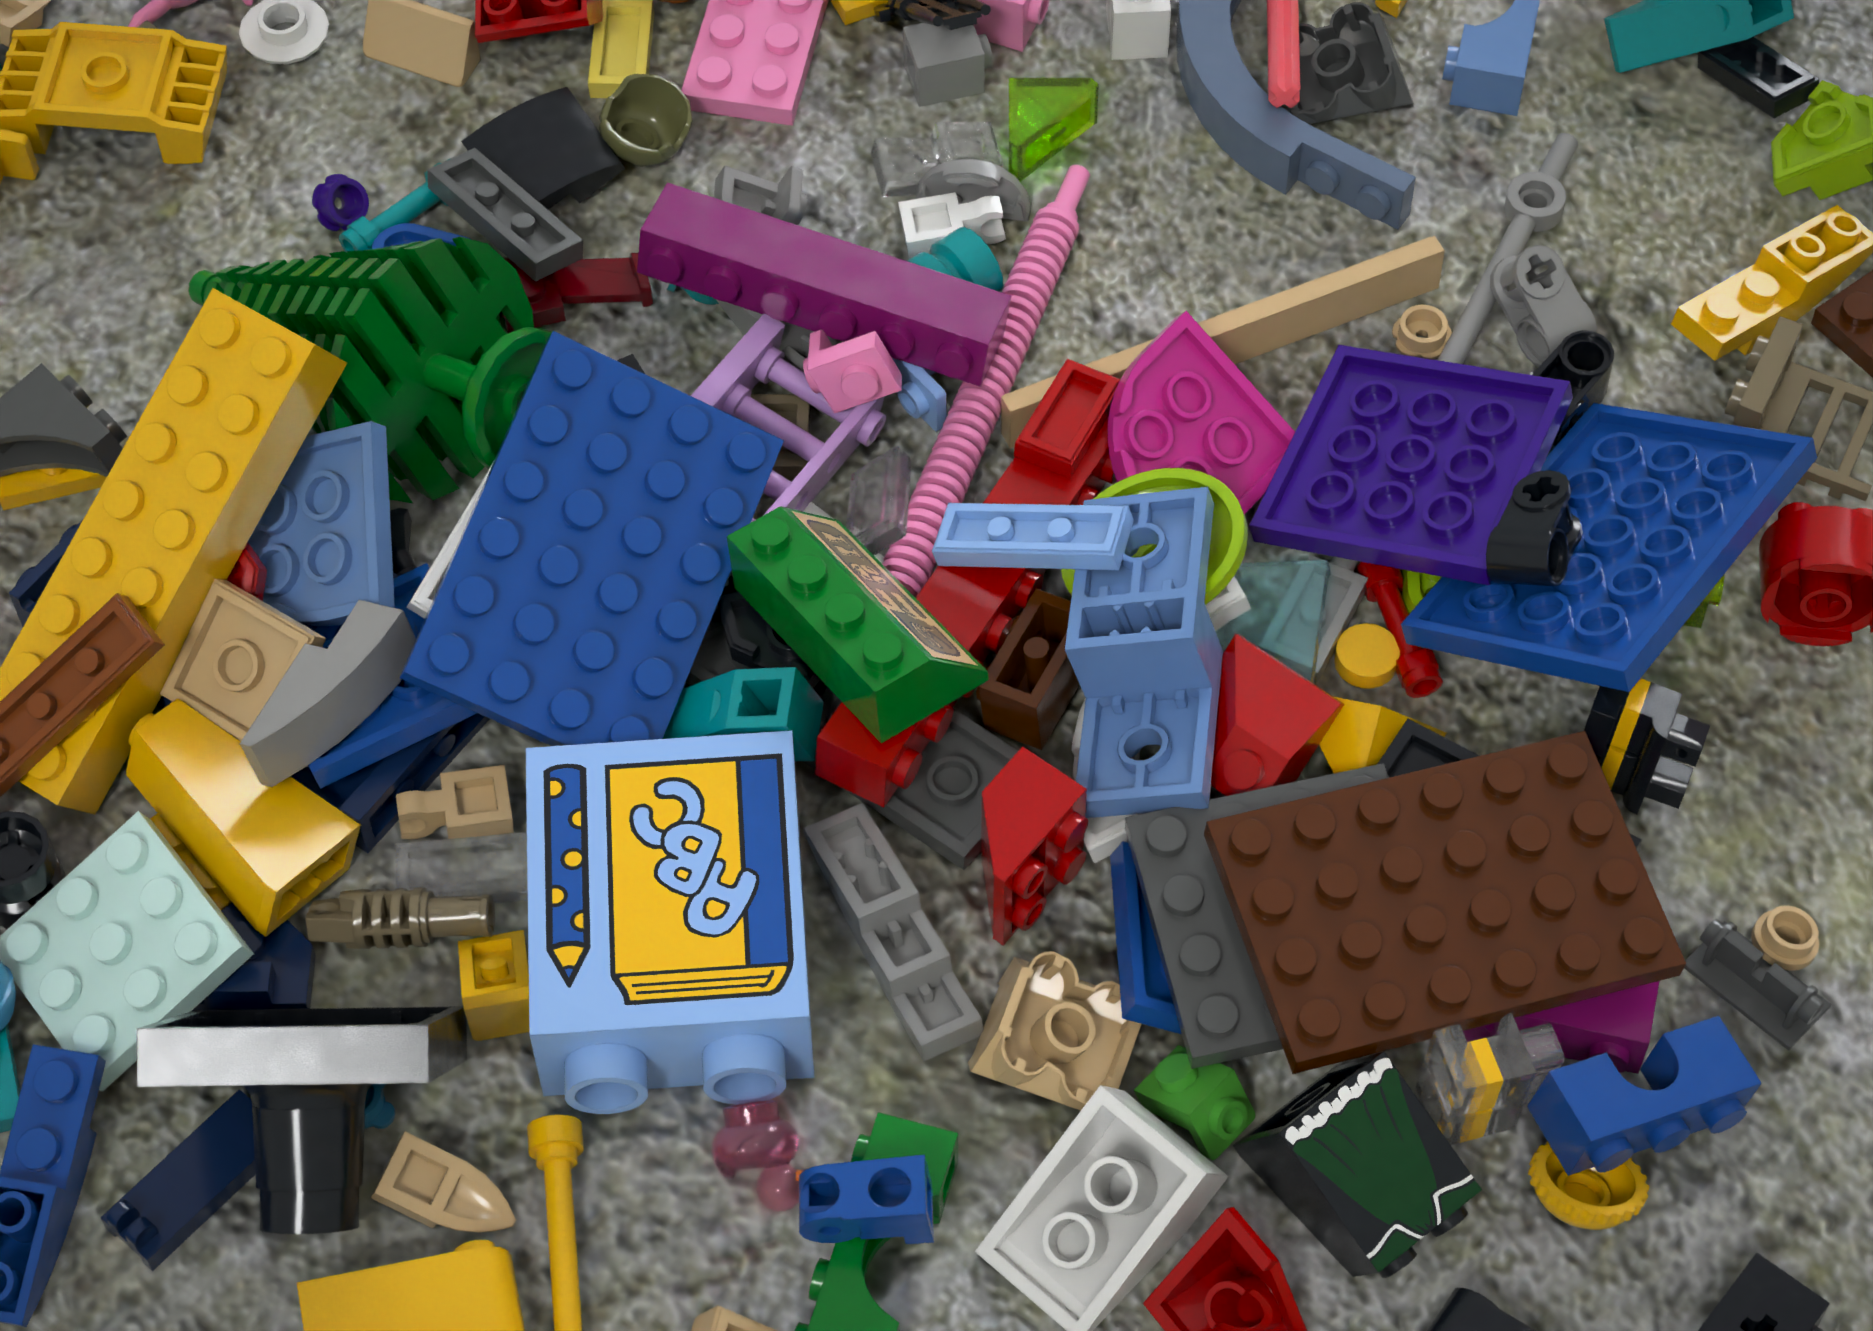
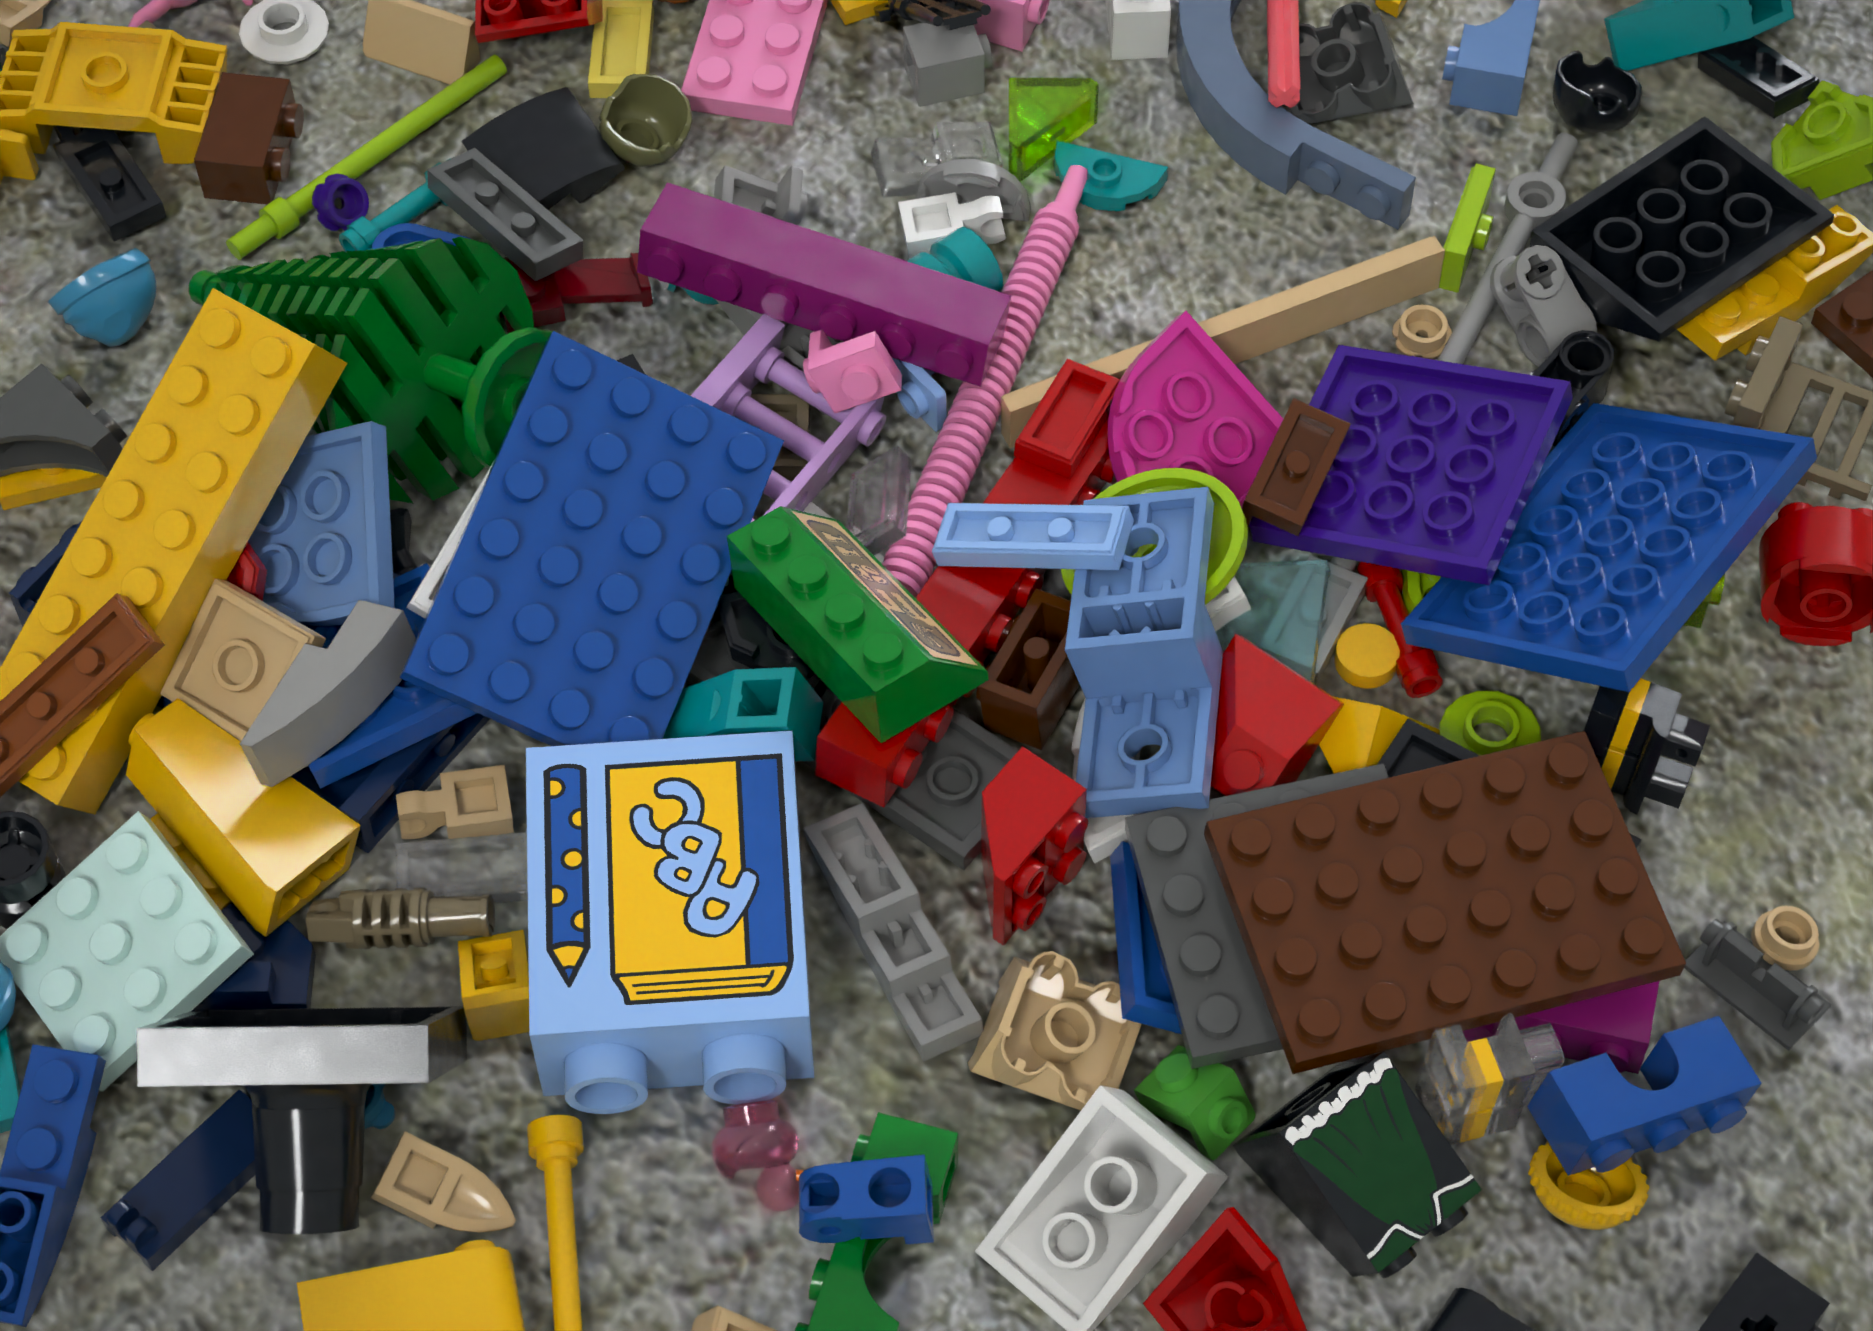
(108, 180): none -> black hinge
(109, 299): none -> dark azure hat
(248, 138): none -> reddish brown brick
(283, 214): none -> lime bar
(1111, 177): none -> teal plate
(1295, 467): none -> reddish brown panel
(1469, 227): none -> lime plate
(1493, 708): none -> lime piece
(1534, 533): black piece -> none
(1595, 95): none -> black hair
(1679, 231): none -> black slope

